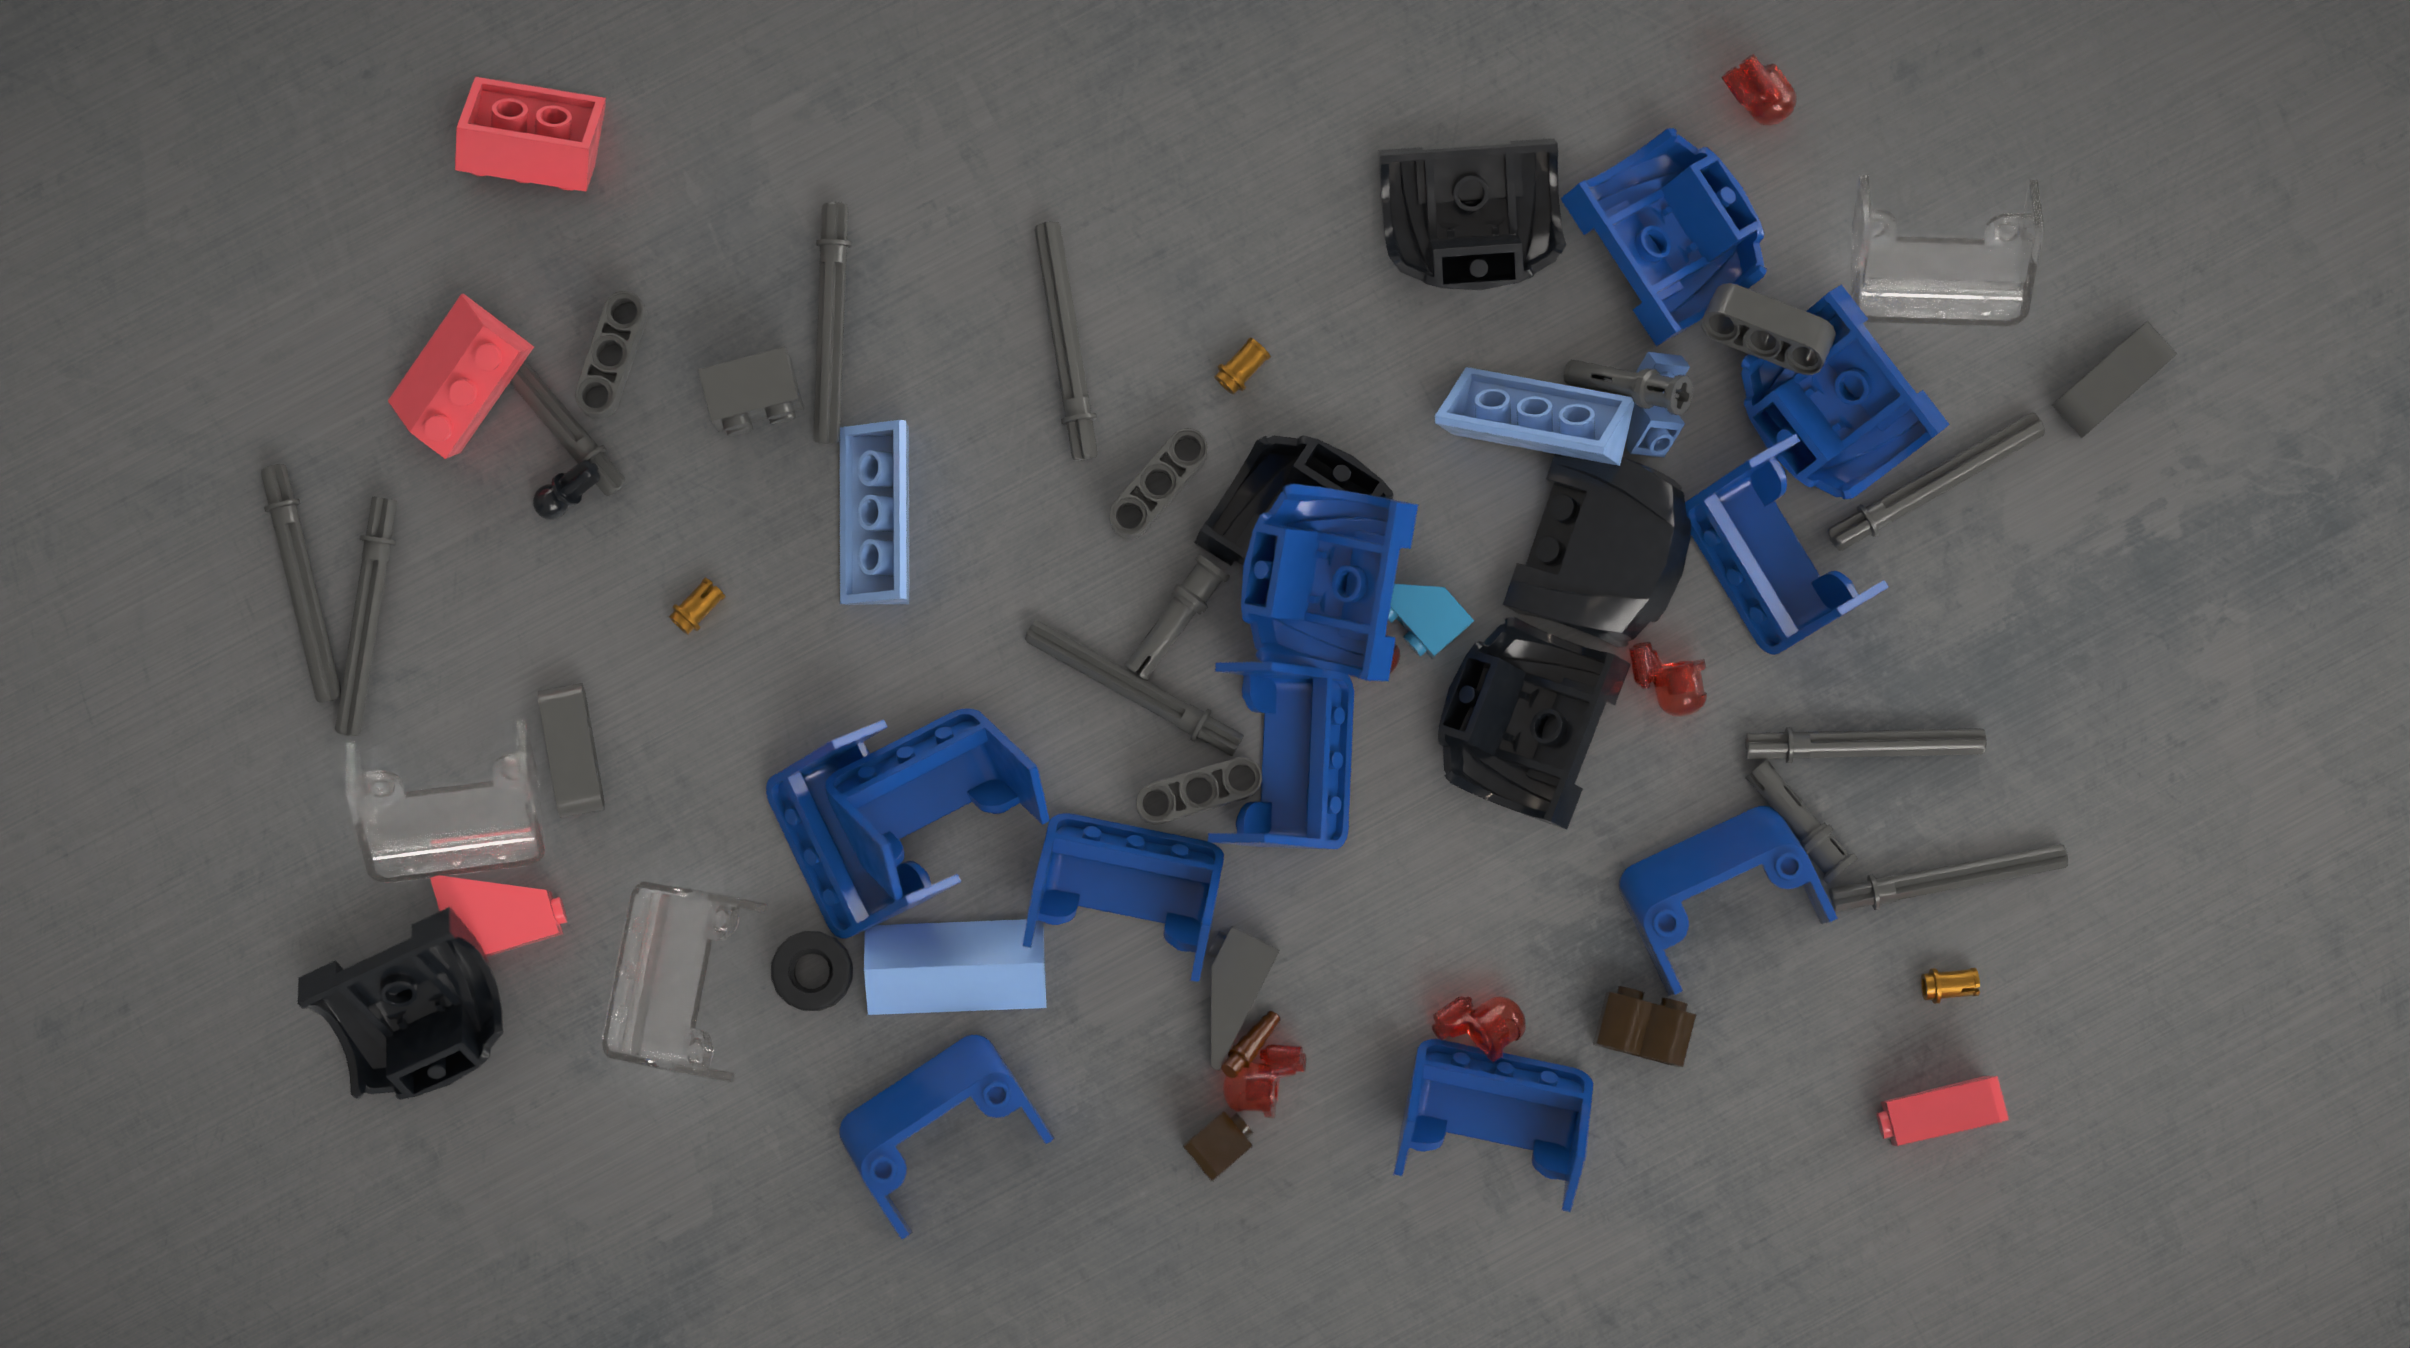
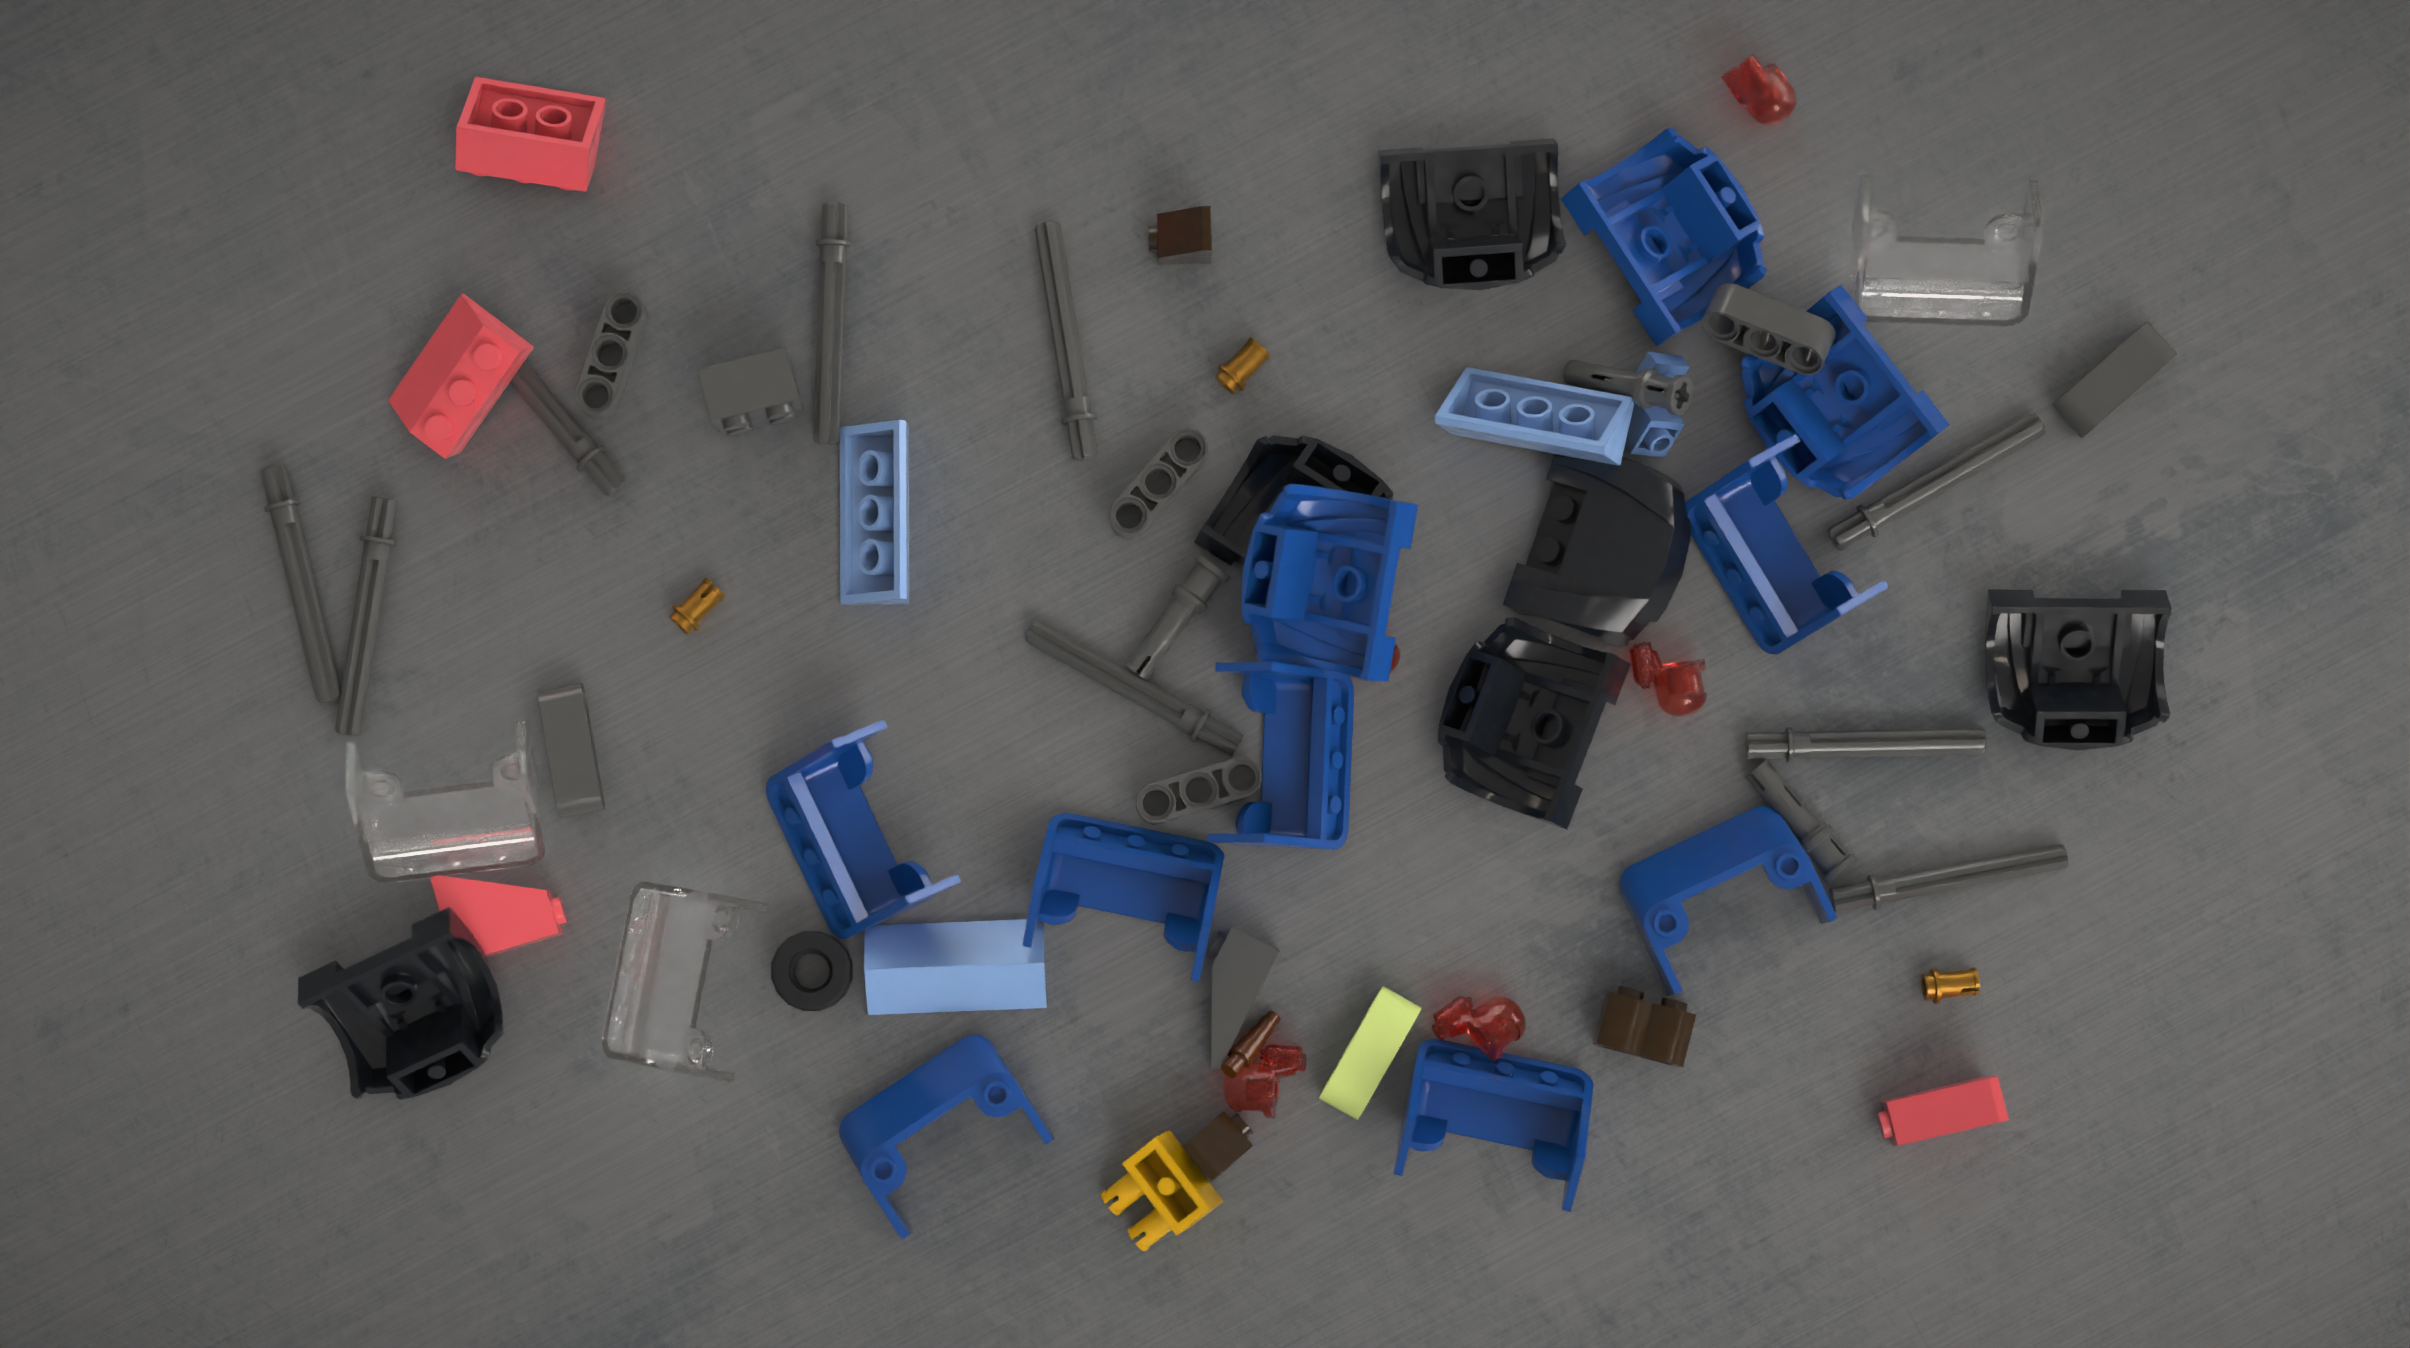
(566, 490): black axle -> none
(924, 779): blue windscreen -> none
(1171, 1184): none -> yellow brick
(1182, 236): none -> dark brown slope
(1370, 1053): none -> yellowish green beam
(1429, 617): dark azure slope -> none
(2076, 666): none -> black piece

